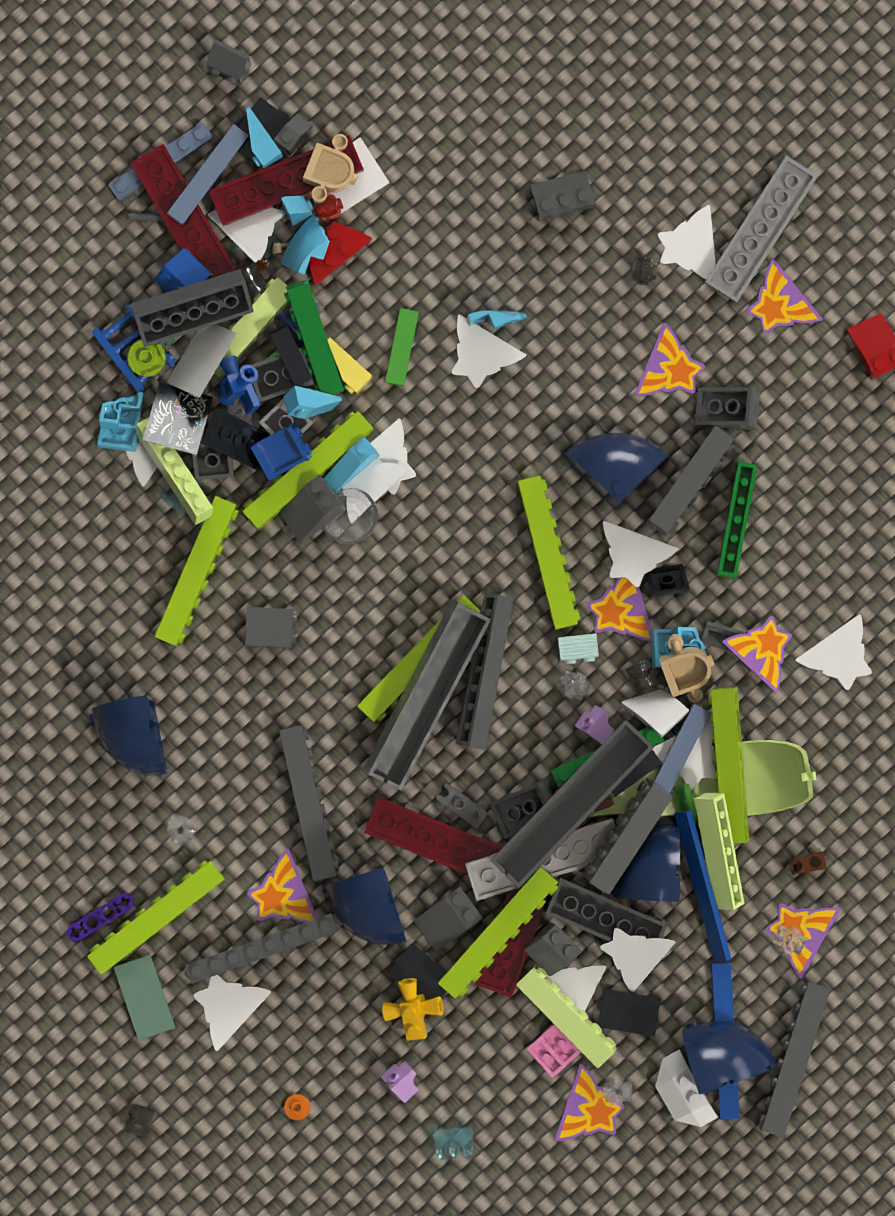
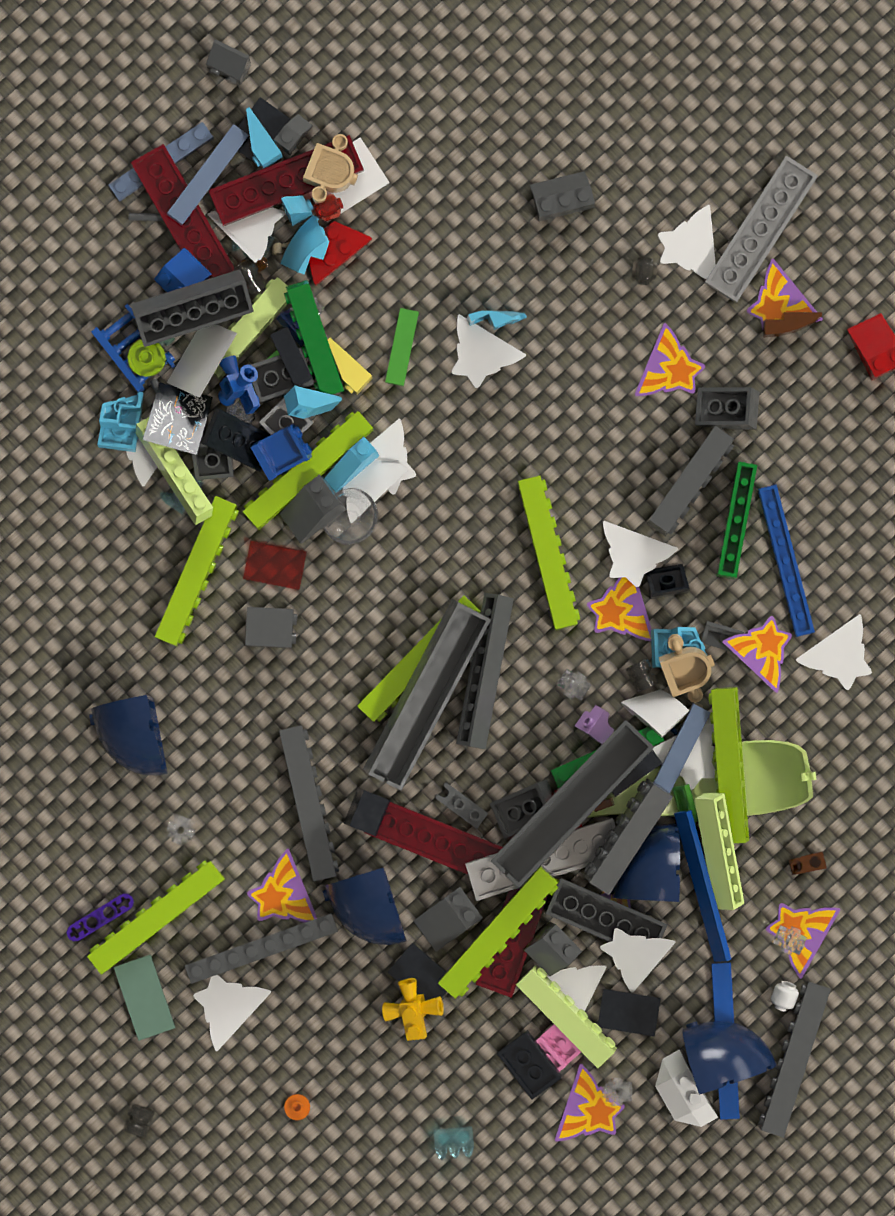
(275, 565): none -> clear red piece
(366, 812): none -> black slope
(401, 1080): lavender brick -> none
(529, 1064): none -> black tile
(578, 647): light aqua brick -> none
(615, 463): dark blue brick -> none
(784, 996): none -> white head
(786, 560): none -> blue tile
(790, 323): none -> reddish brown slope

